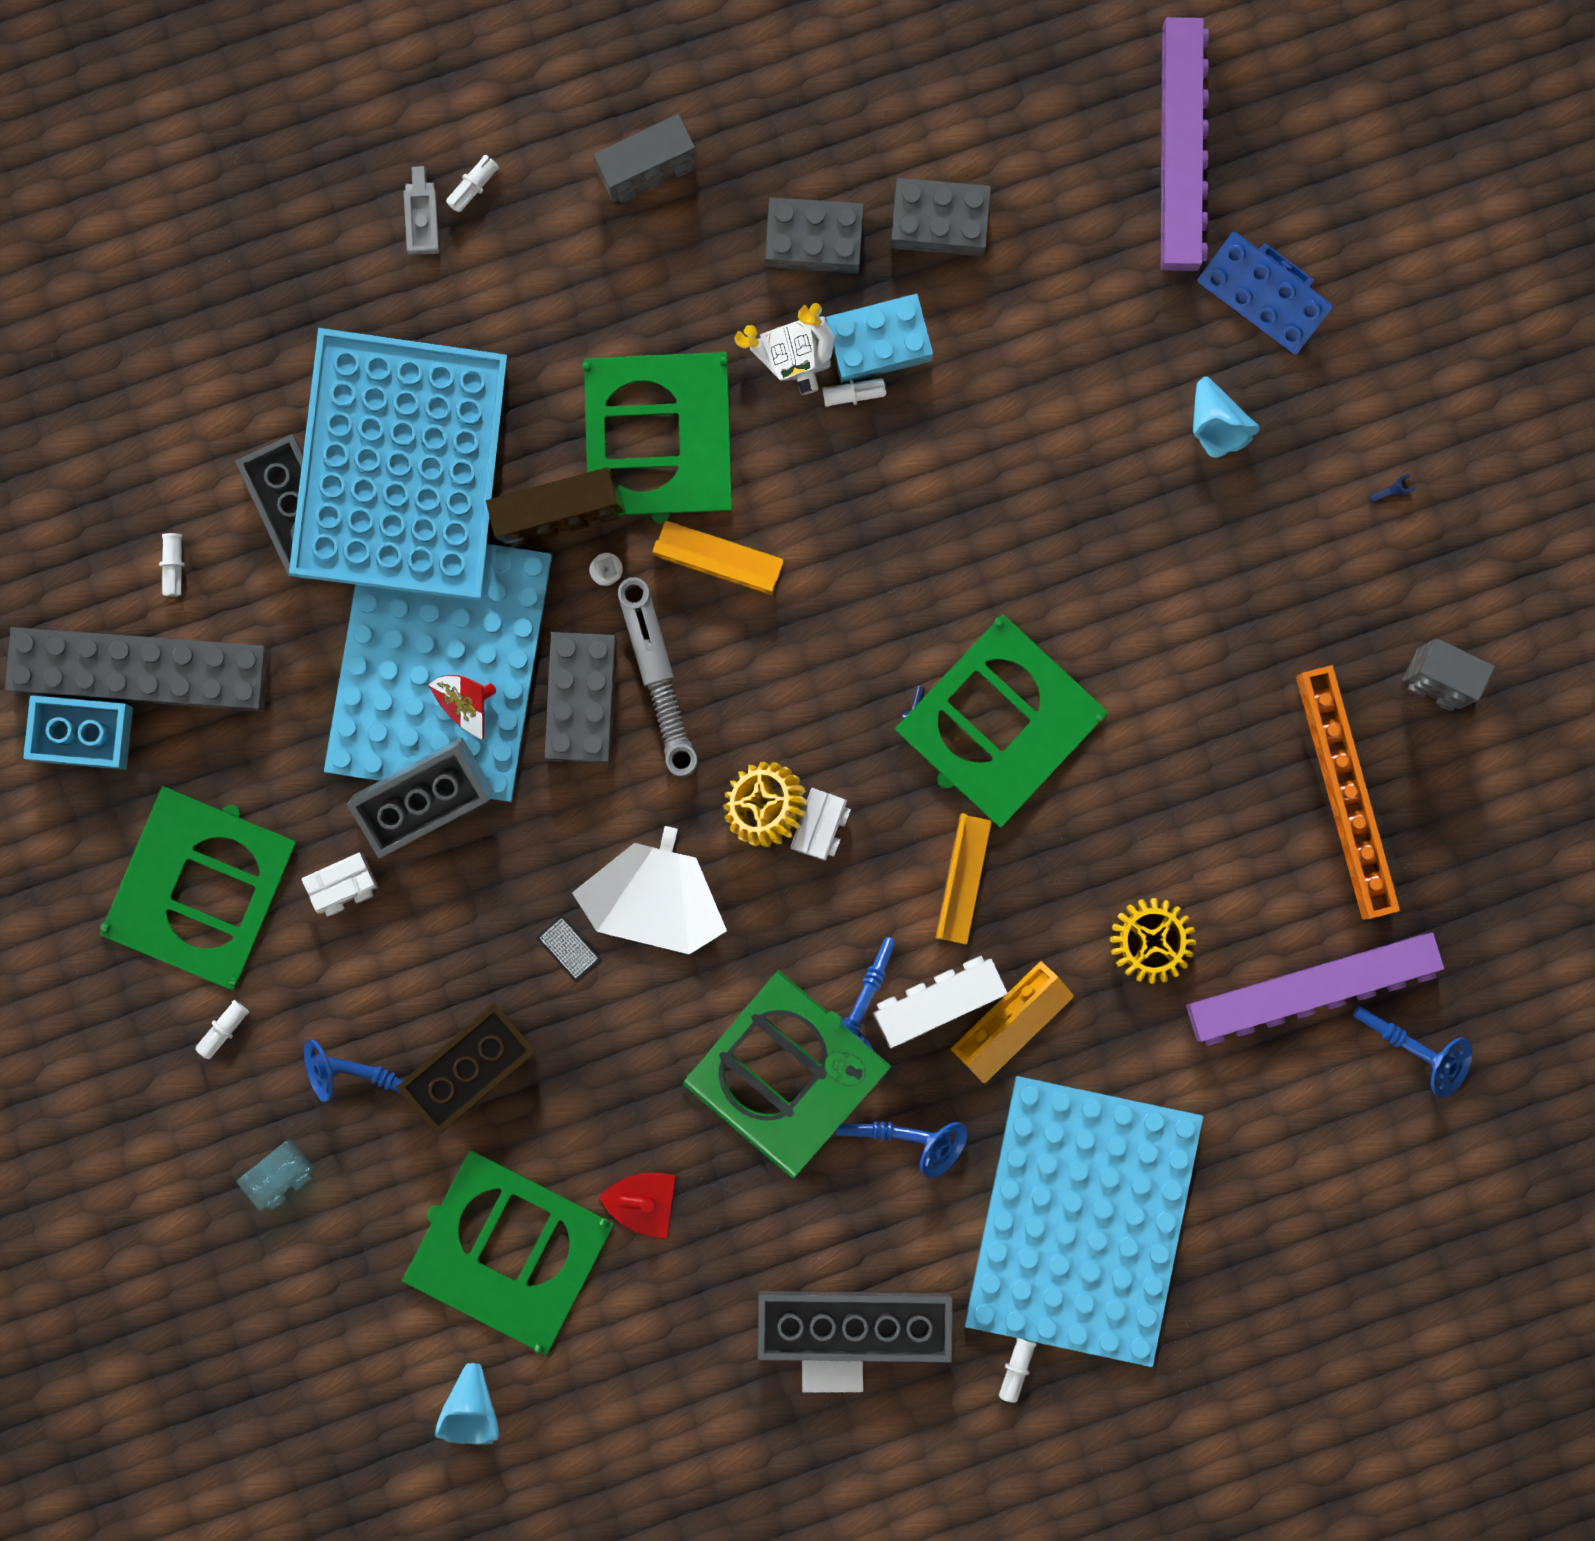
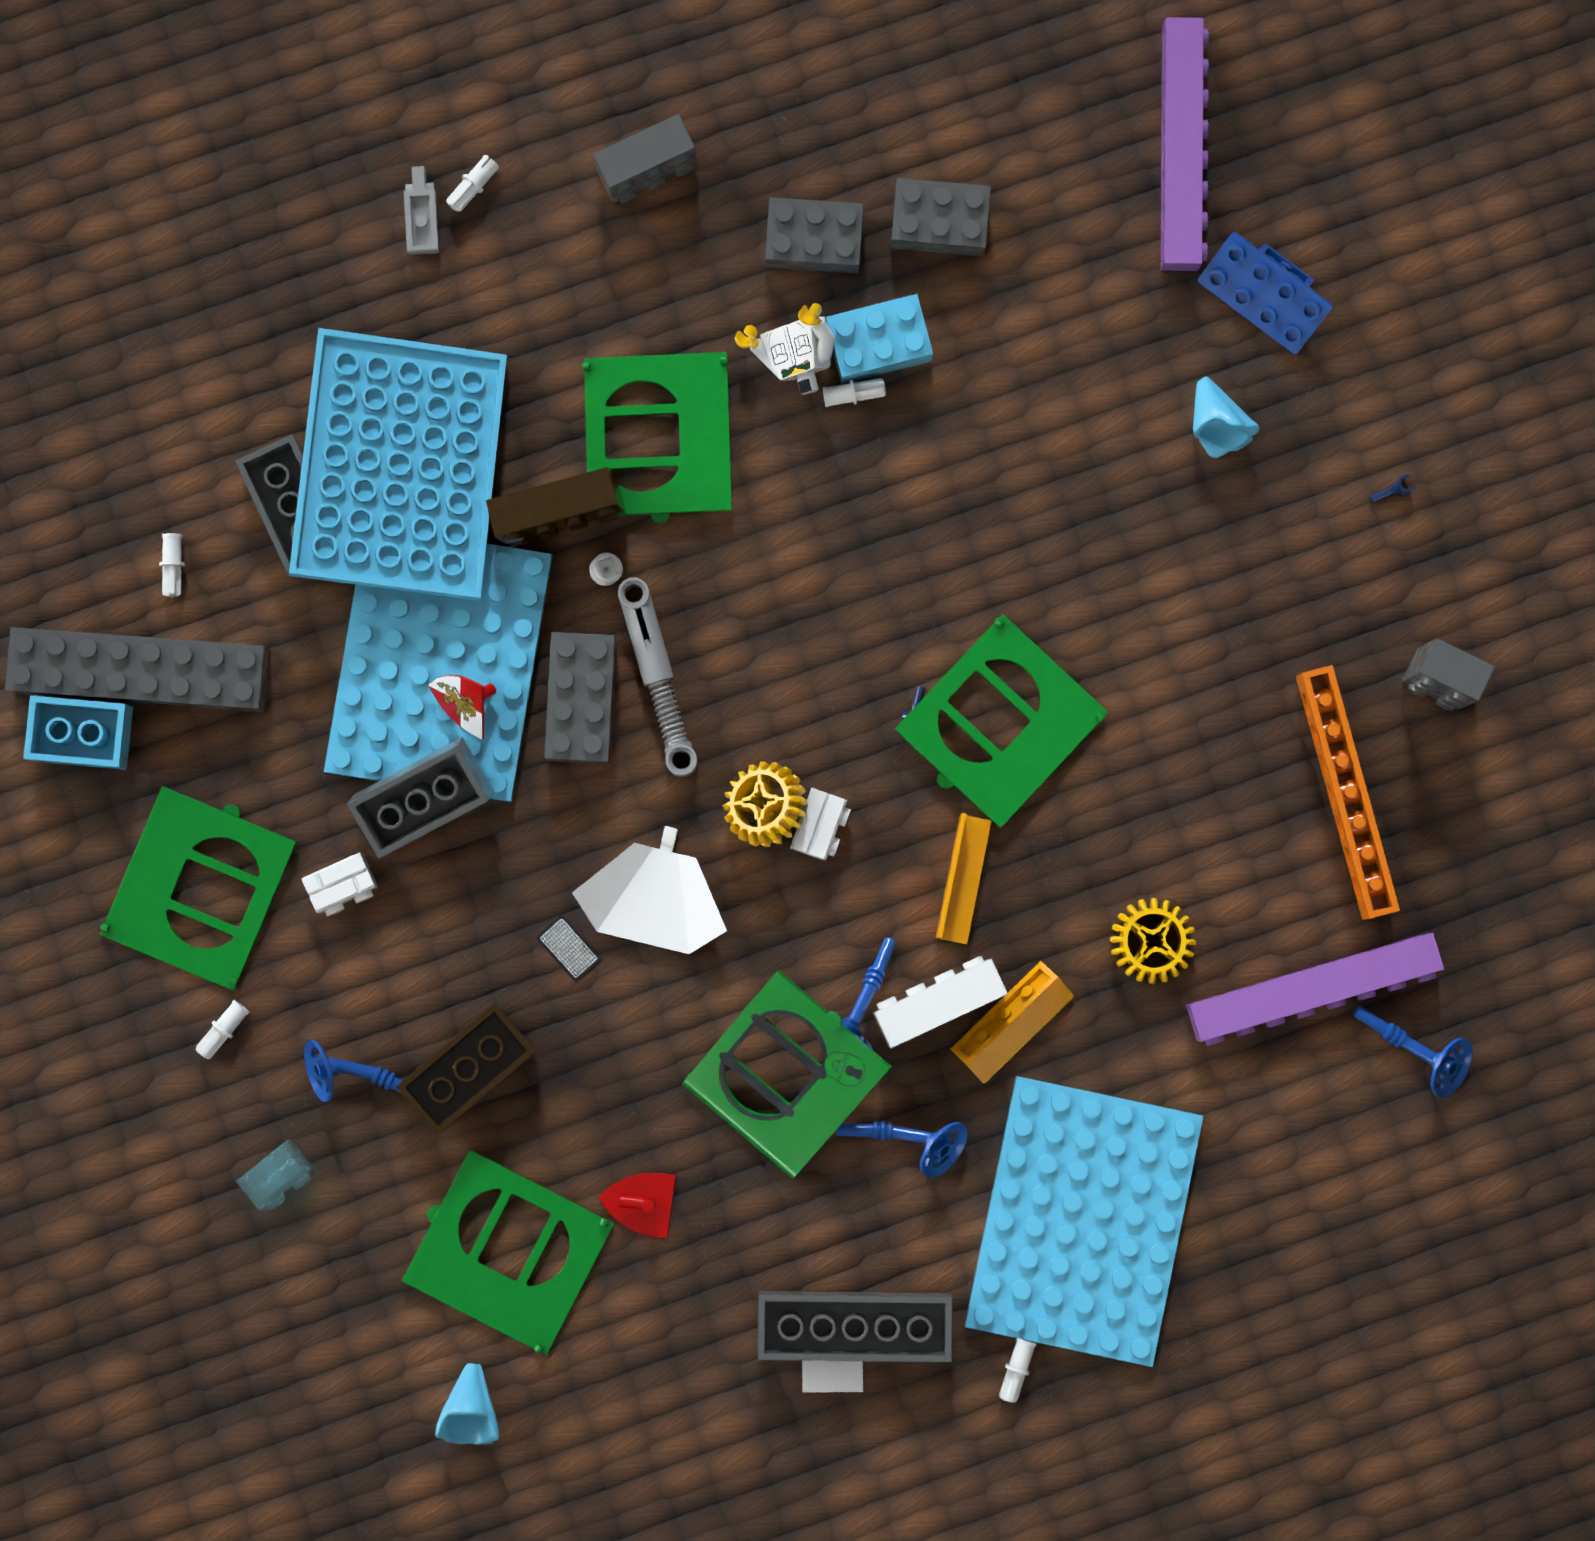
(718, 557): light orange panel -> none

